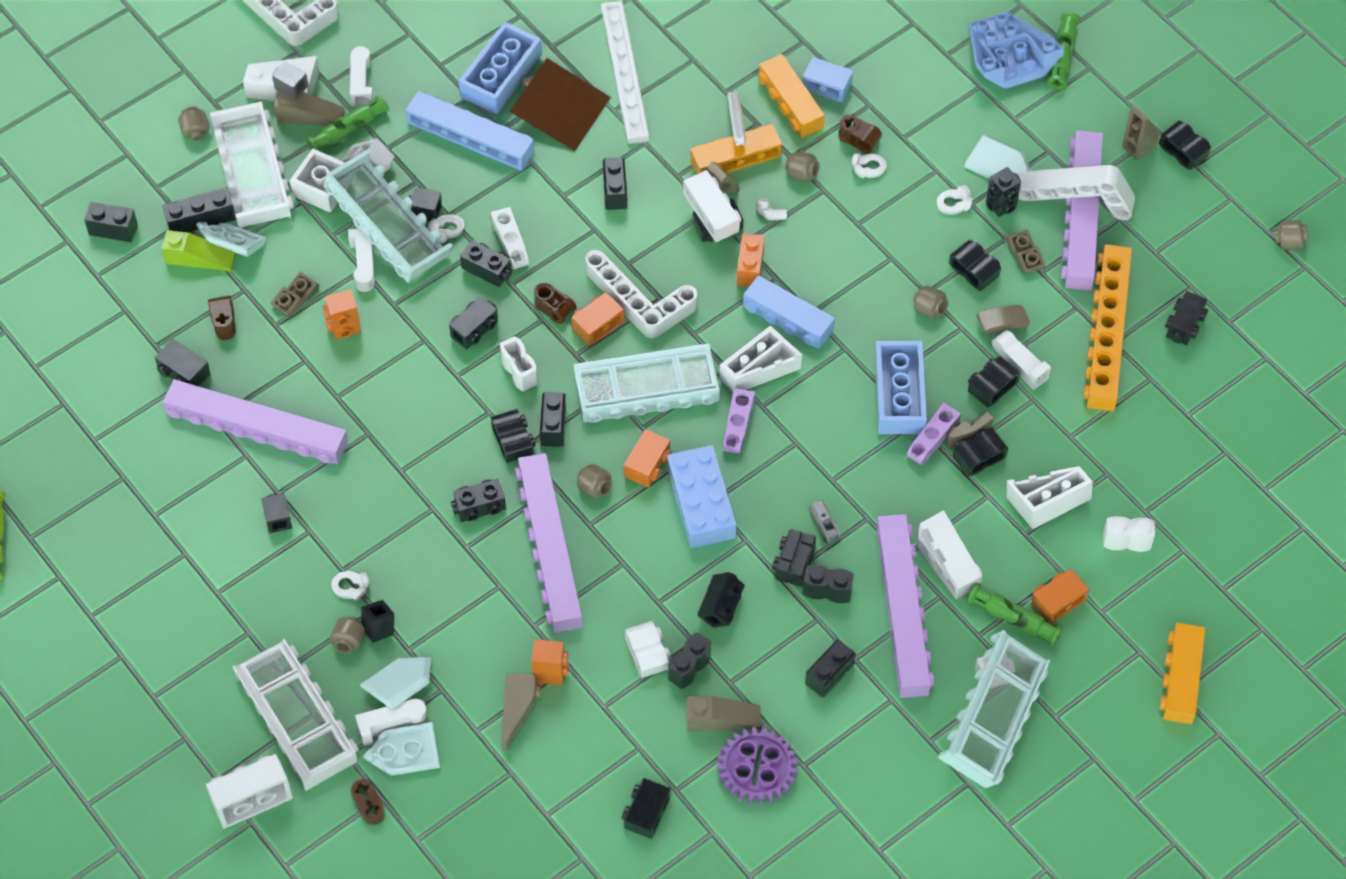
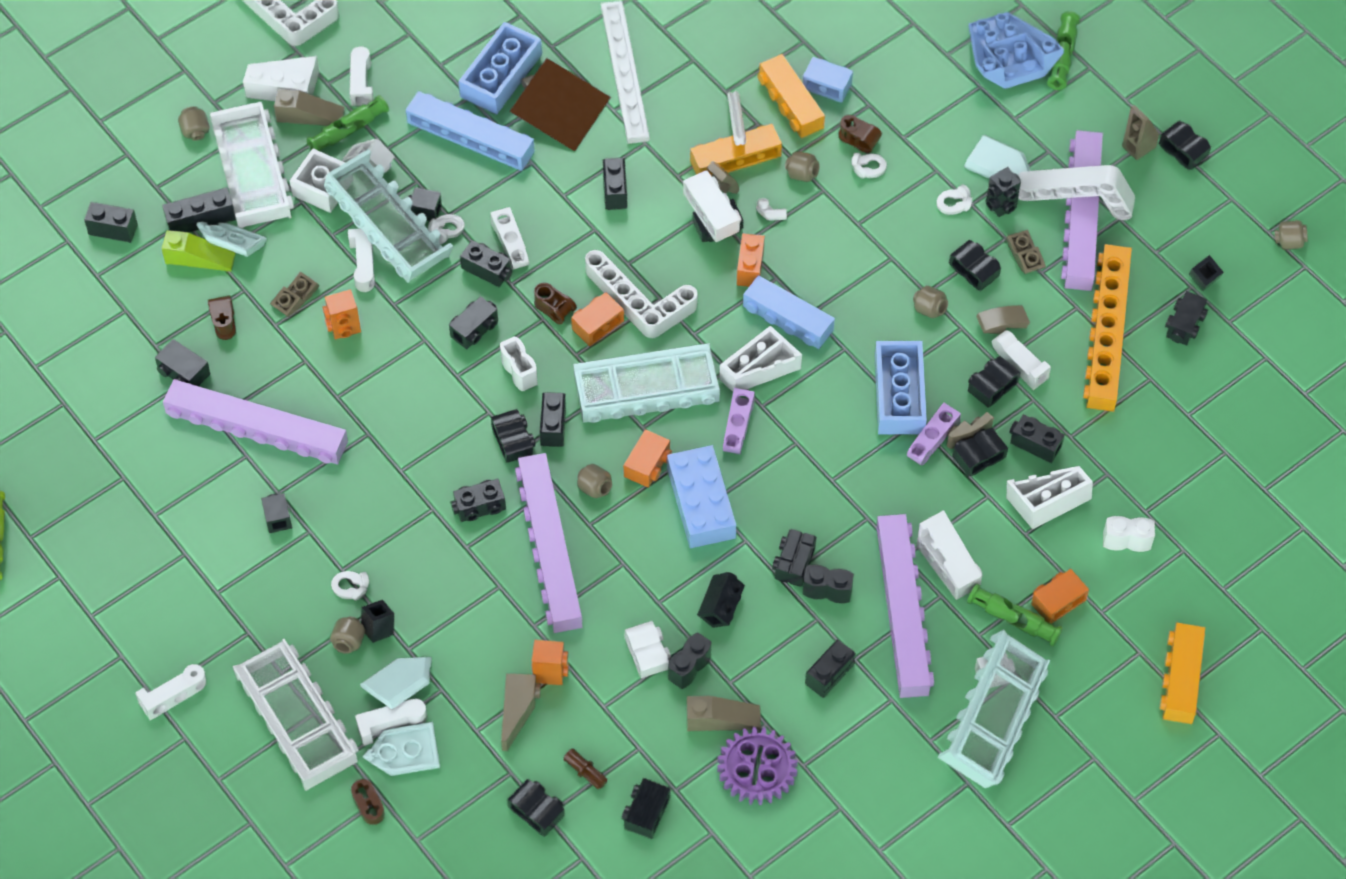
(172, 692): none -> white leg
(249, 790): white brick -> none
(290, 80): brick -> none
(536, 807): none -> black brick
(585, 769): none -> reddish brown axle
(824, 520): light grey bar -> none
(1036, 438): none -> black brick
(1206, 273): none -> black brick

